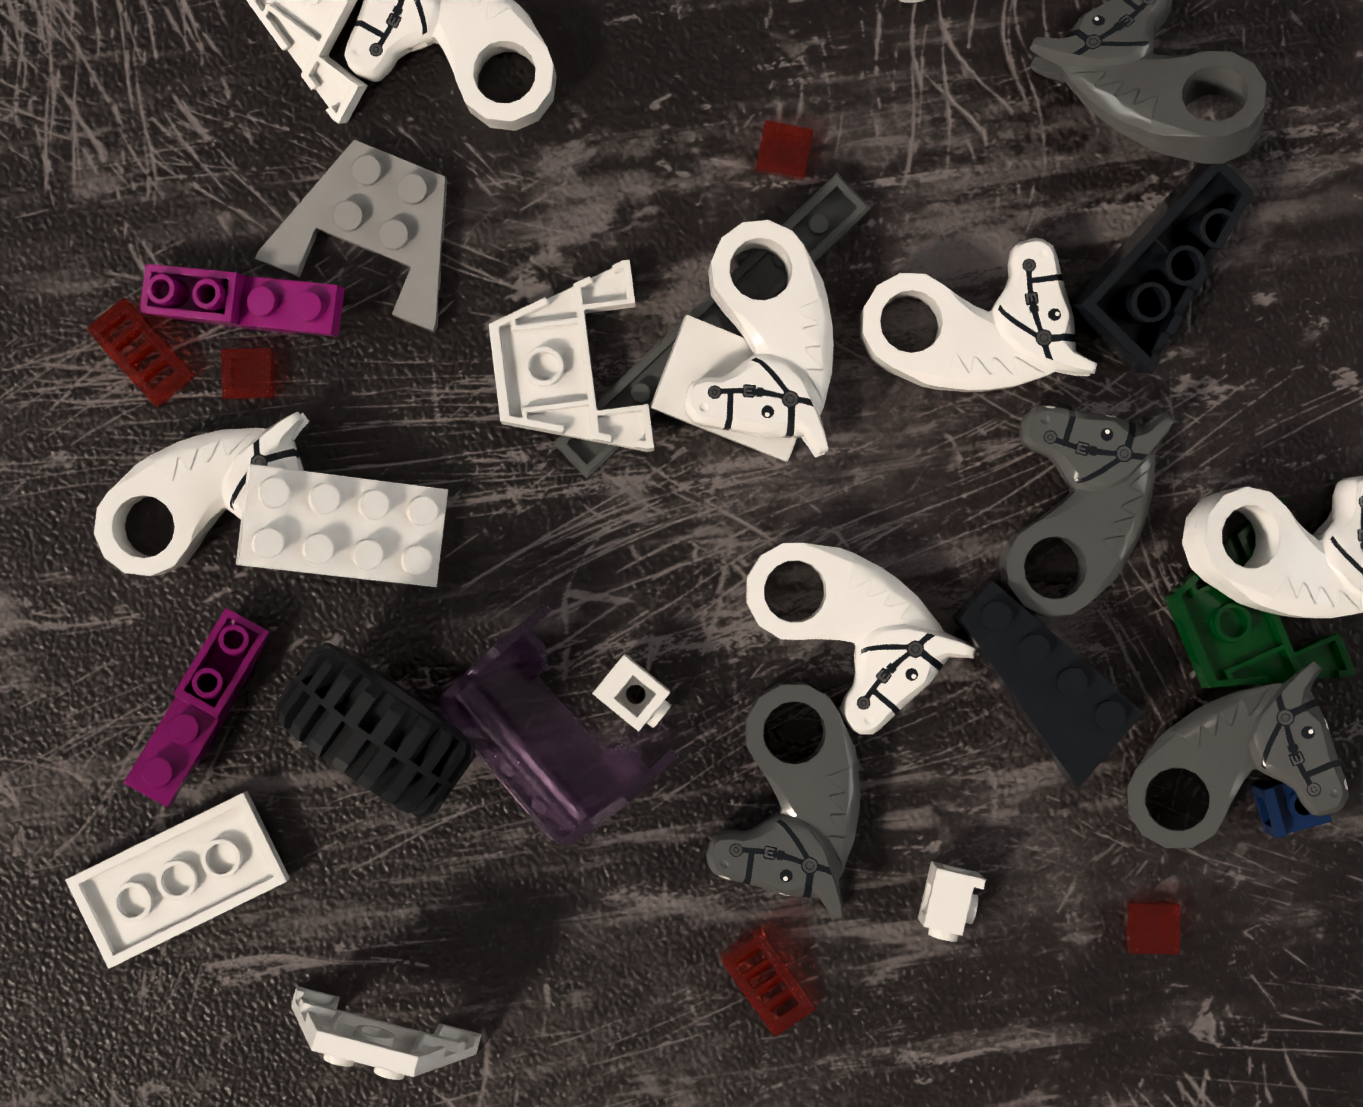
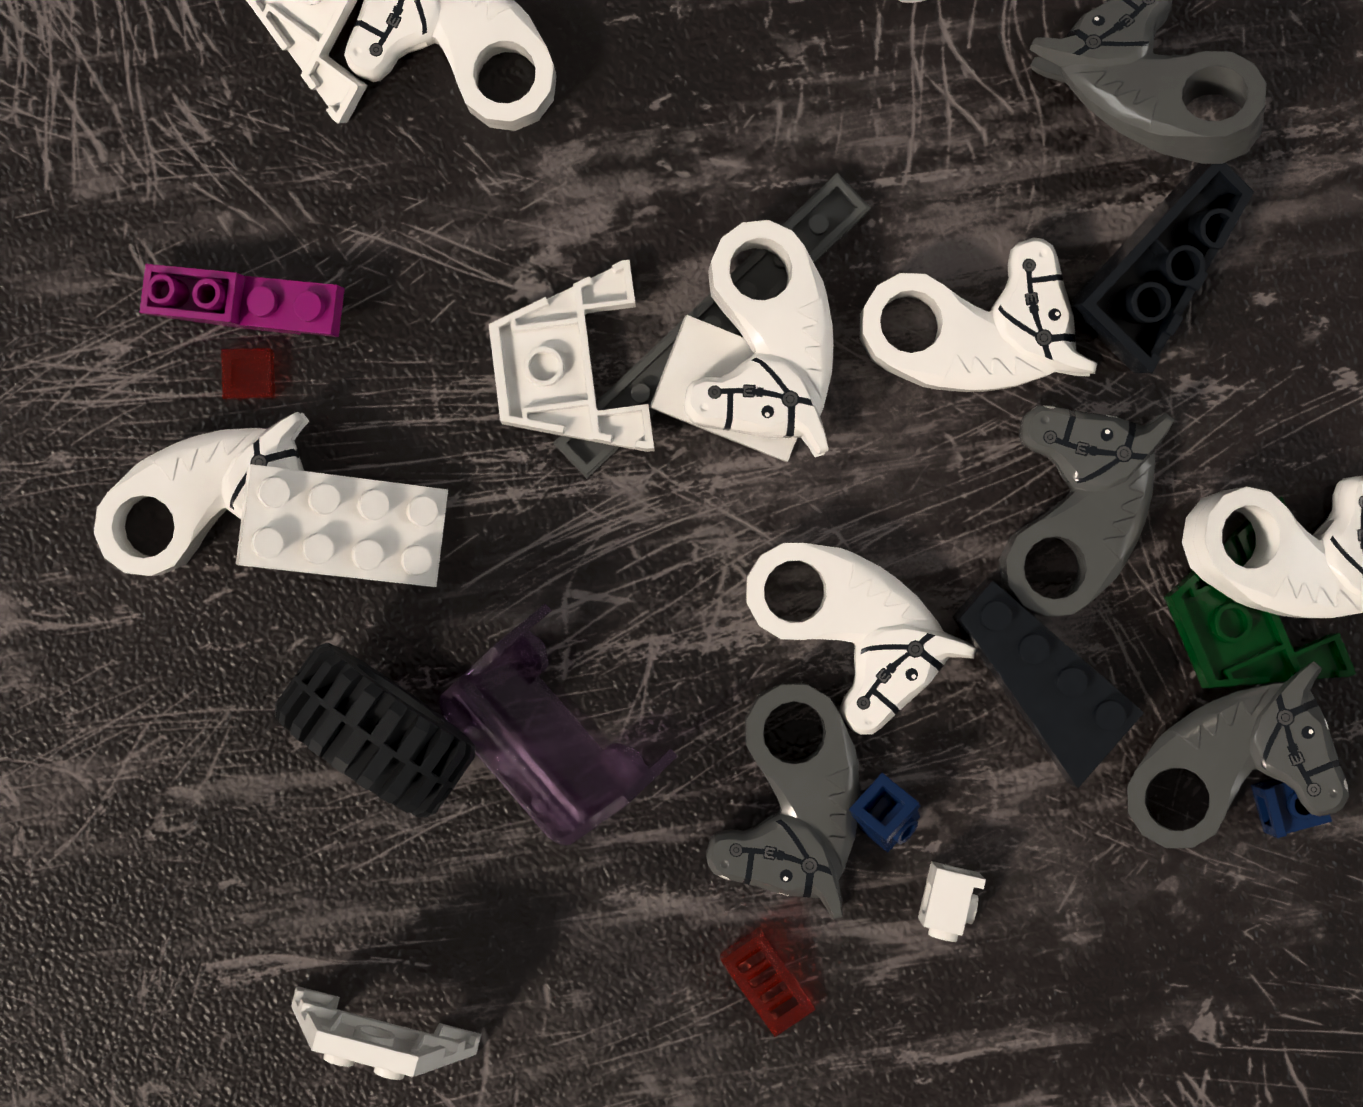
(112, 320): clear red slope -> none
(177, 879): white plate -> none
(198, 709): magenta slope -> none
(378, 207): light grey wing -> none
(614, 688): white brick -> none
(784, 150): clear red tile -> none
(892, 818): none -> dark blue brick
(1153, 927): clear red tile -> none

